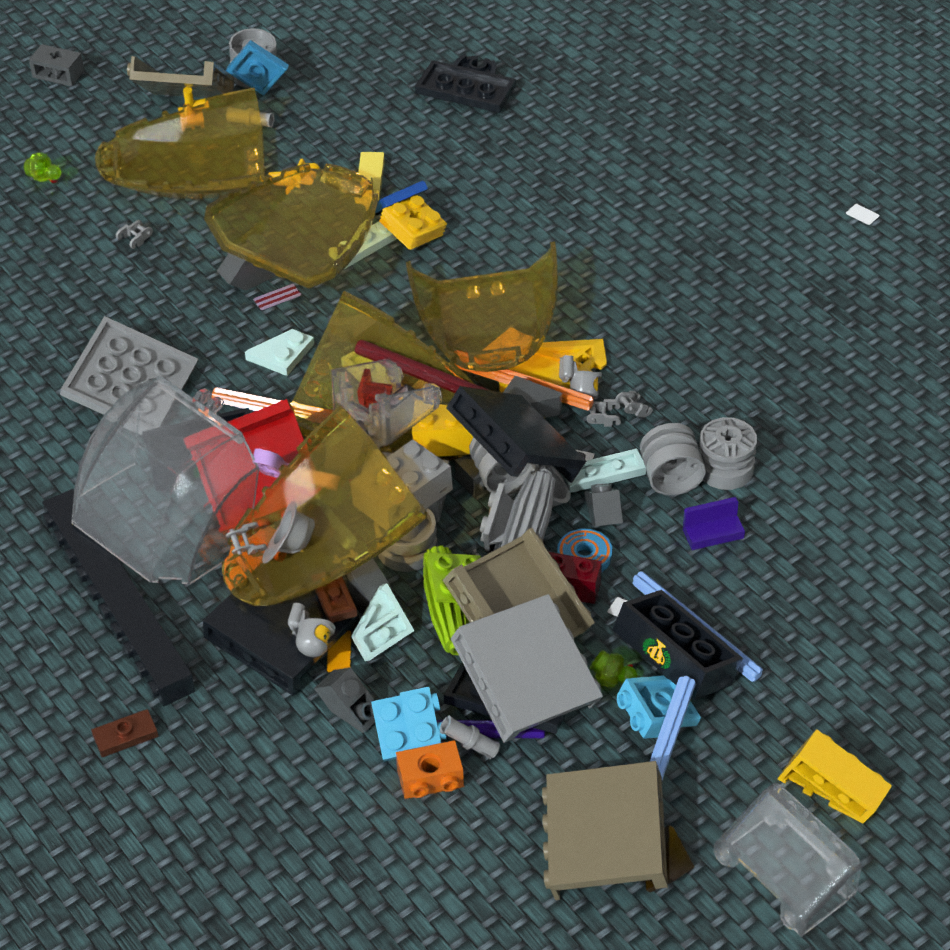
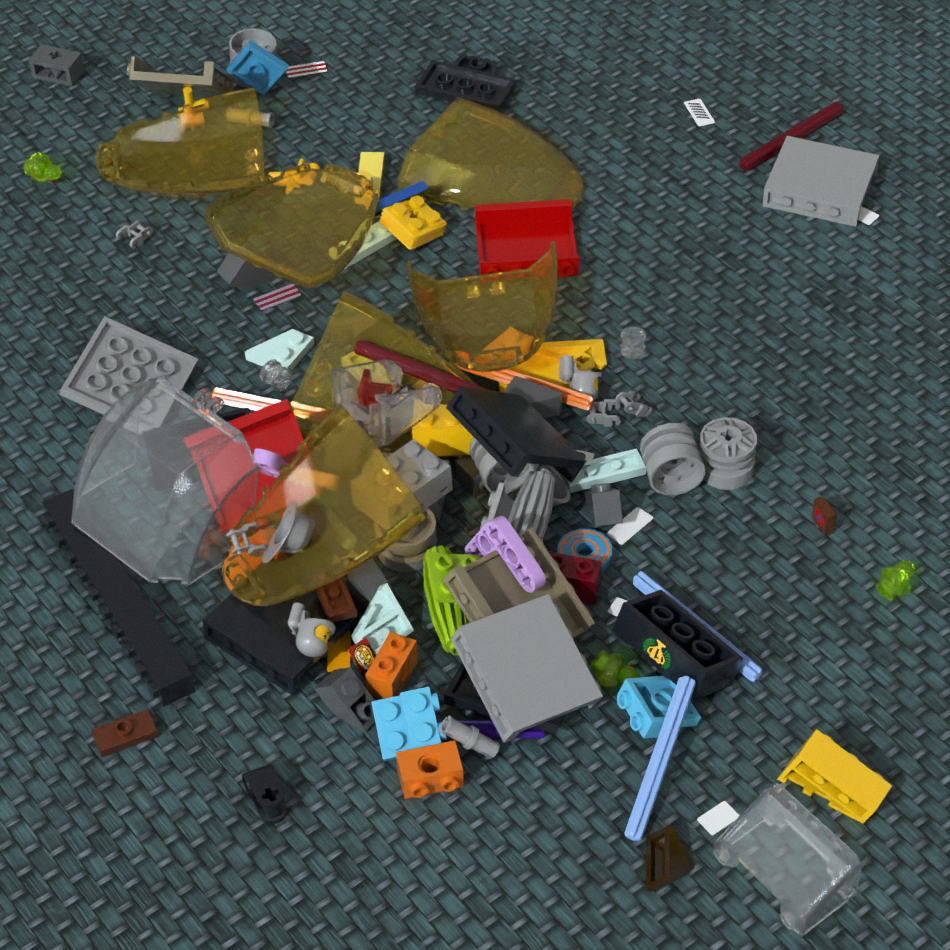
(266, 793): none -> black piece
(276, 375): none -> clear wheel
(306, 69): none -> sticker
(362, 655): none -> sticker
(392, 667): none -> orange brick
(487, 158): none -> clear yellow windscreen
(501, 536): none -> lavender beam
(521, 233): none -> red panel
(604, 827): dark tan panel -> none
(631, 525): none -> white sticker
(633, 342): none -> clear wheel
(699, 112): none -> white sticker
(712, 523): dark purple panel -> none
(718, 817): none -> white sticker
(798, 131): none -> dark red axle
(820, 180): none -> light grey panel
(824, 515): none -> reddish brown tile
(896, 580): none -> clear neon green animal

